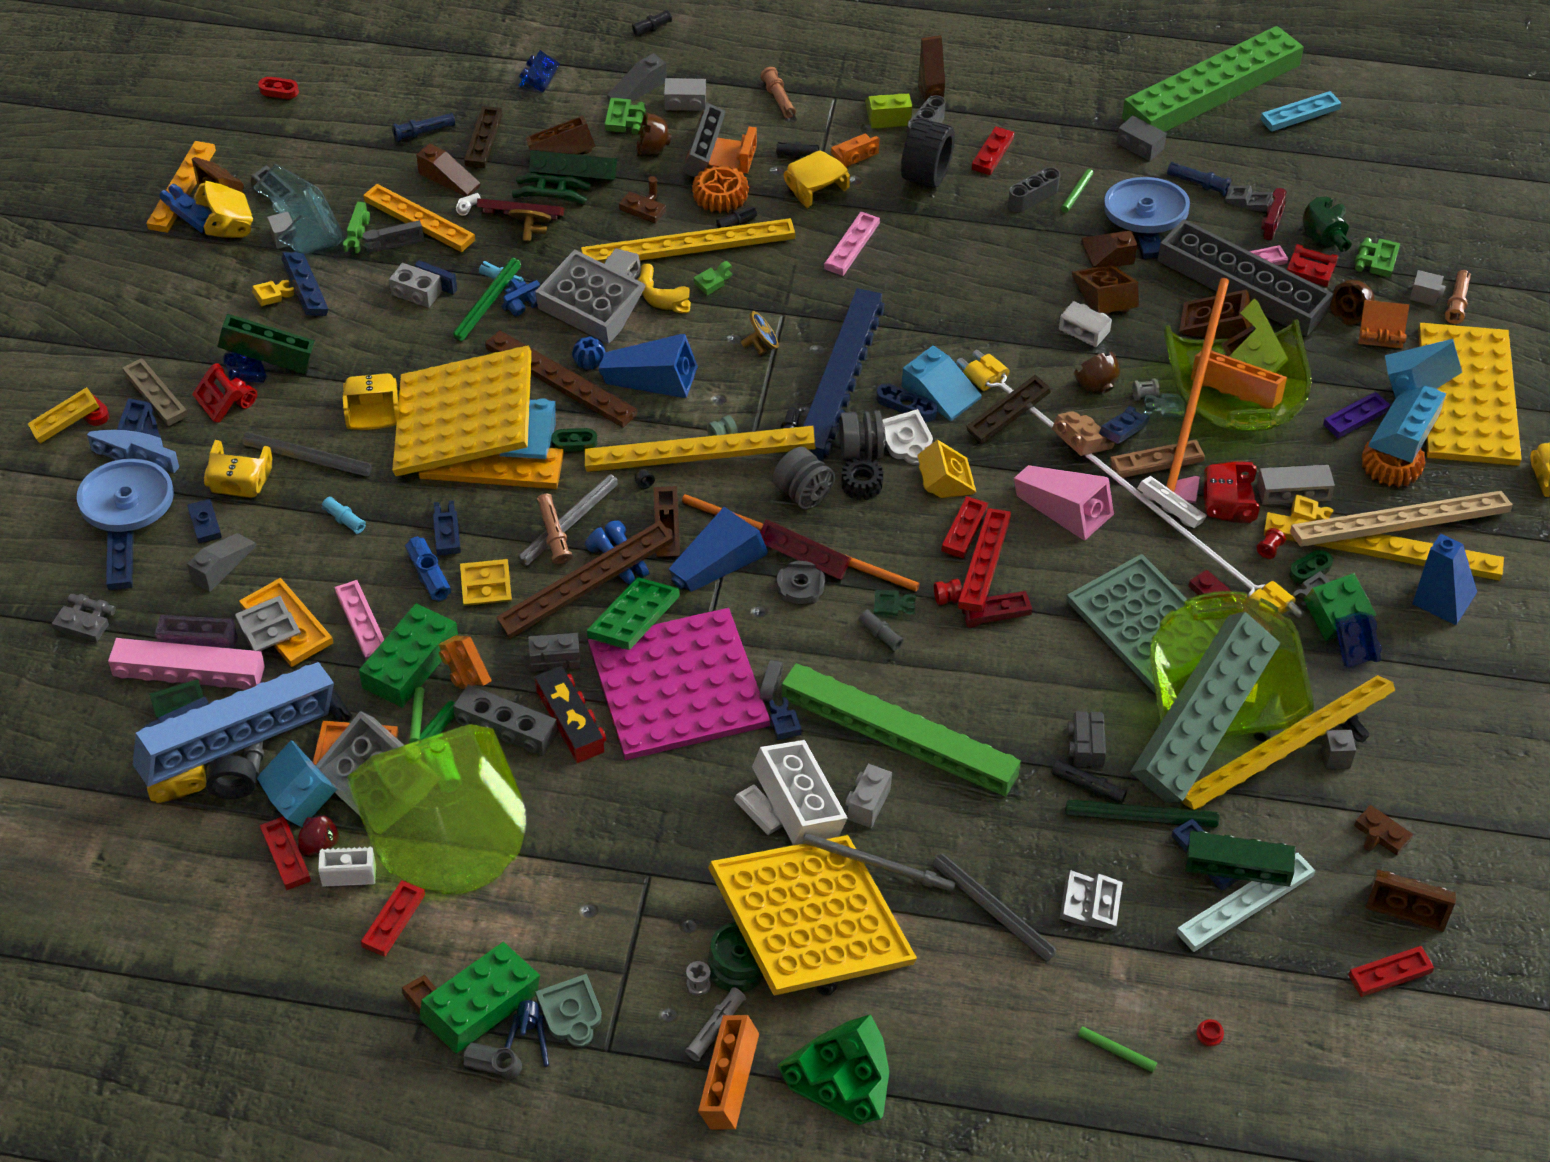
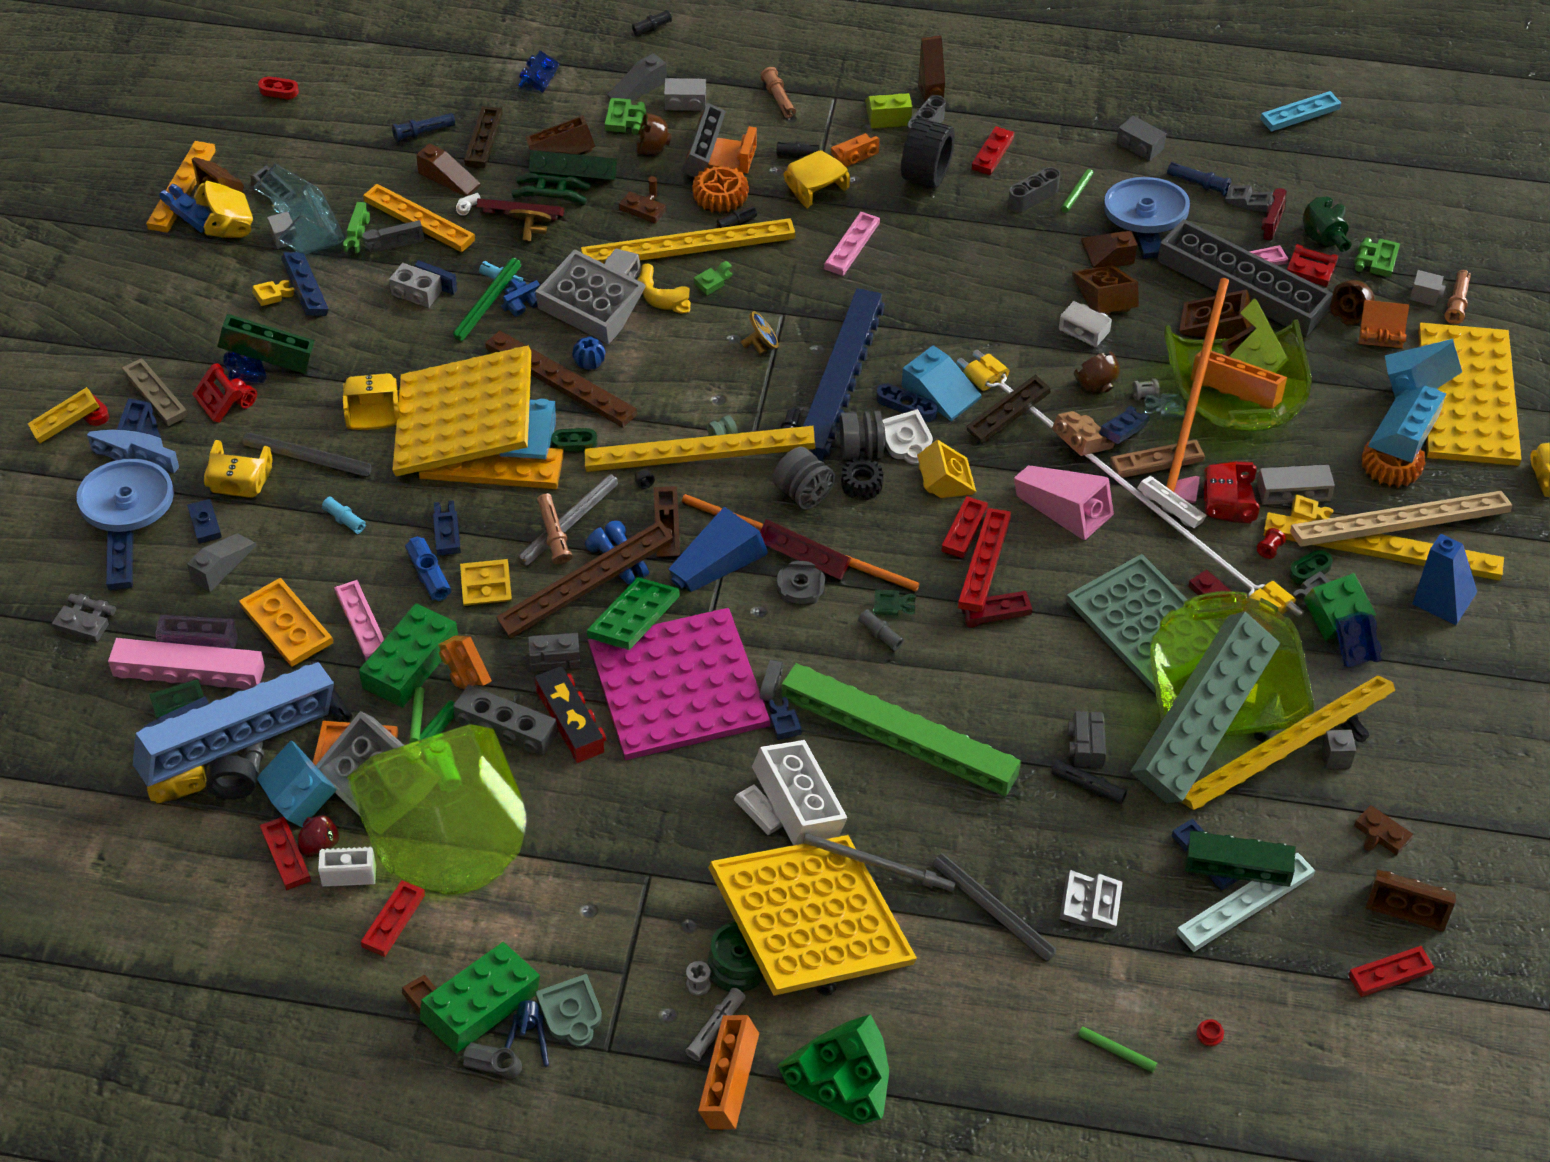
(267, 624): light grey slope -> none
(654, 366): blue slope -> none
(869, 796): light grey brick -> none
(947, 591): red wheel -> none
(1141, 813): dark green axle -> none
(1215, 80): bright green brick -> none
(1356, 414): dark purple plate -> none

